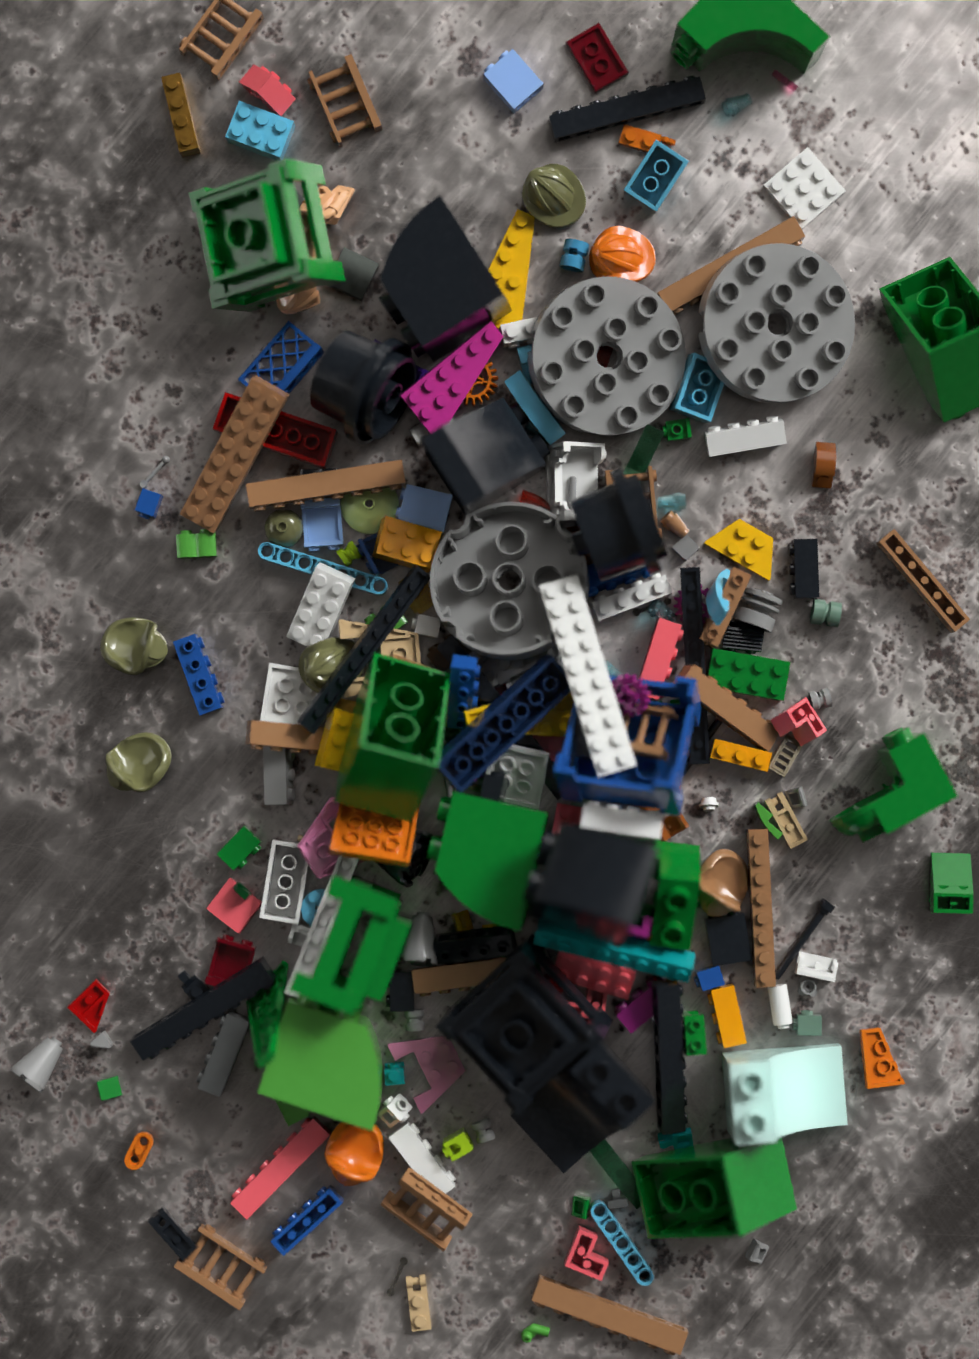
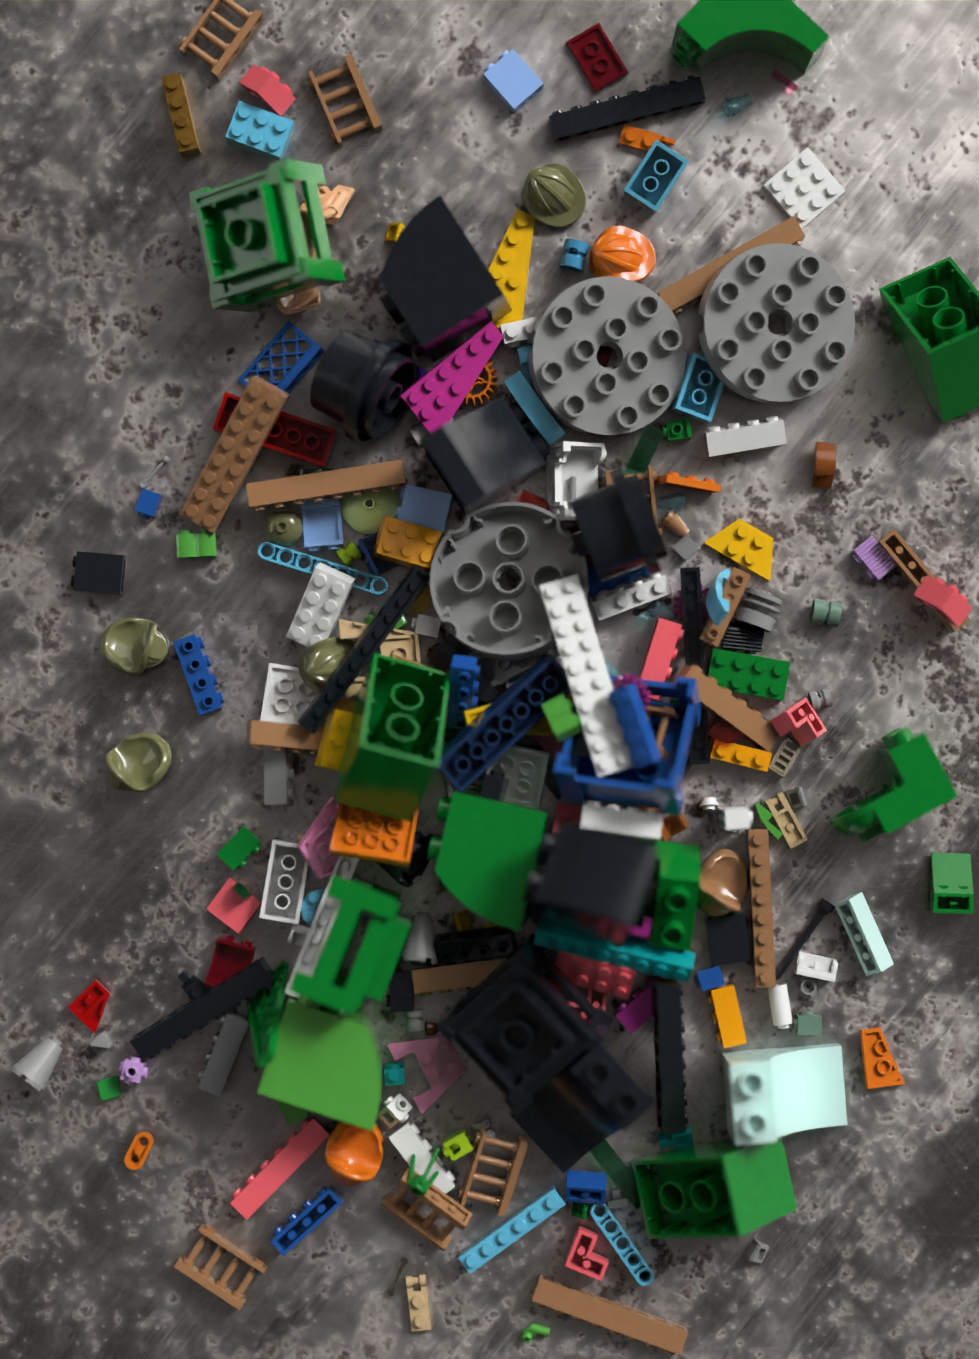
(98, 573): none -> black brick
(138, 1065): none -> lavender brick
(173, 1234): black plate -> none
(357, 272): pearl dark grey slope -> none
(393, 232): none -> yellow slope
(419, 1184): none -> green plant
(430, 1029): none -> reddish brown hinge
(507, 1184): none -> medium nougat fence
(511, 1229): none -> medium azure brick
(561, 717): none -> bright green brick
(585, 1187): none -> blue brick
(635, 725): none -> blue brick
(690, 481): none -> orange wing
(694, 1033): green panel -> none
(724, 732): none -> clear red brick
(735, 818): none -> white brick
(804, 568): black brick -> none
(864, 934): none -> light aqua brick
(873, 558): none -> lavender brick
(943, 599): none -> coral brick

